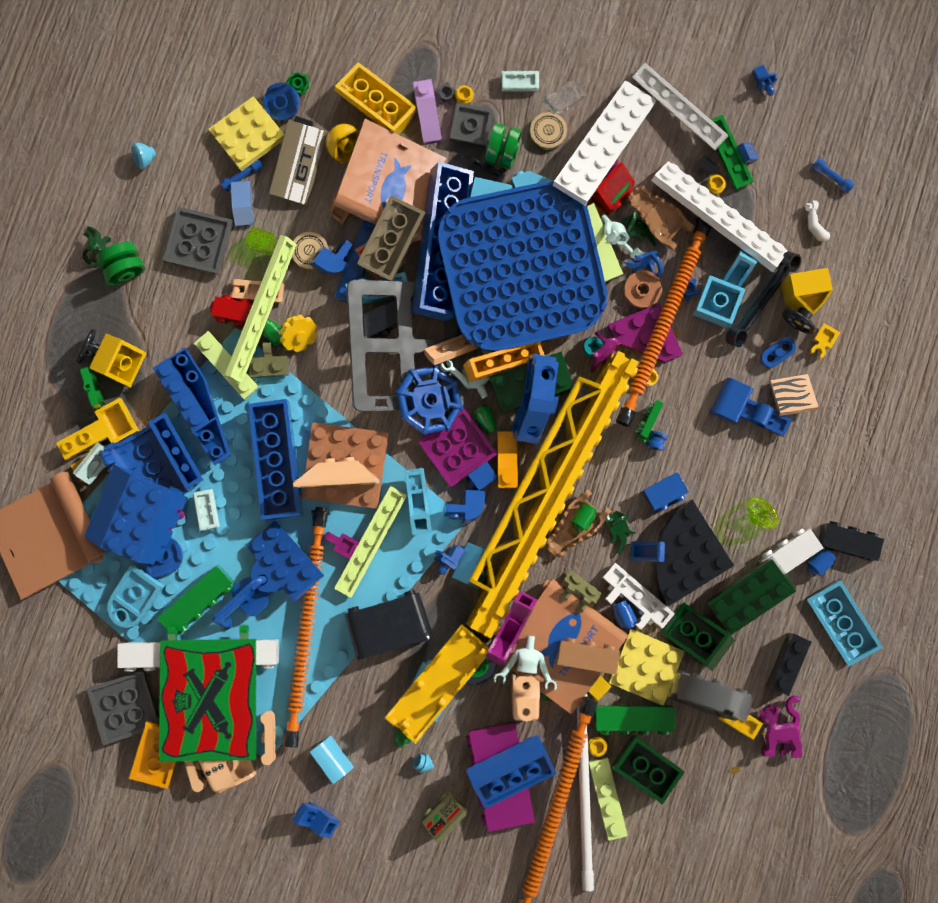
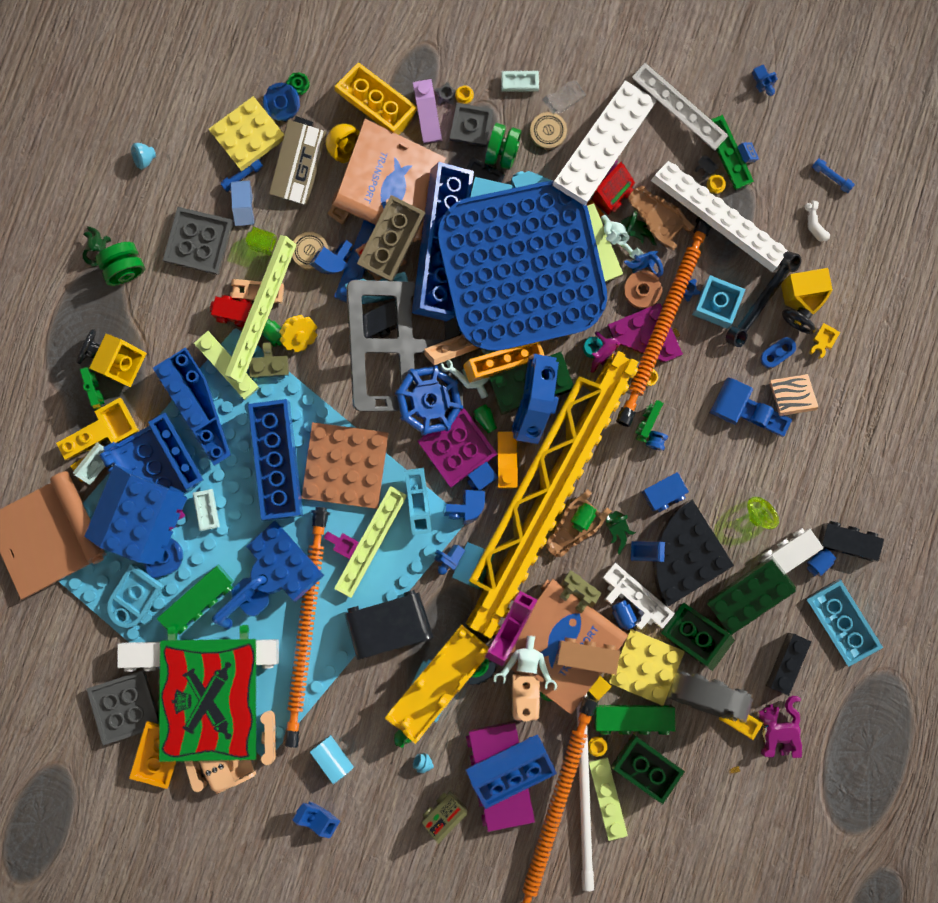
(336, 474): light nougat slope -> none
(740, 268): medium azure slope -> none

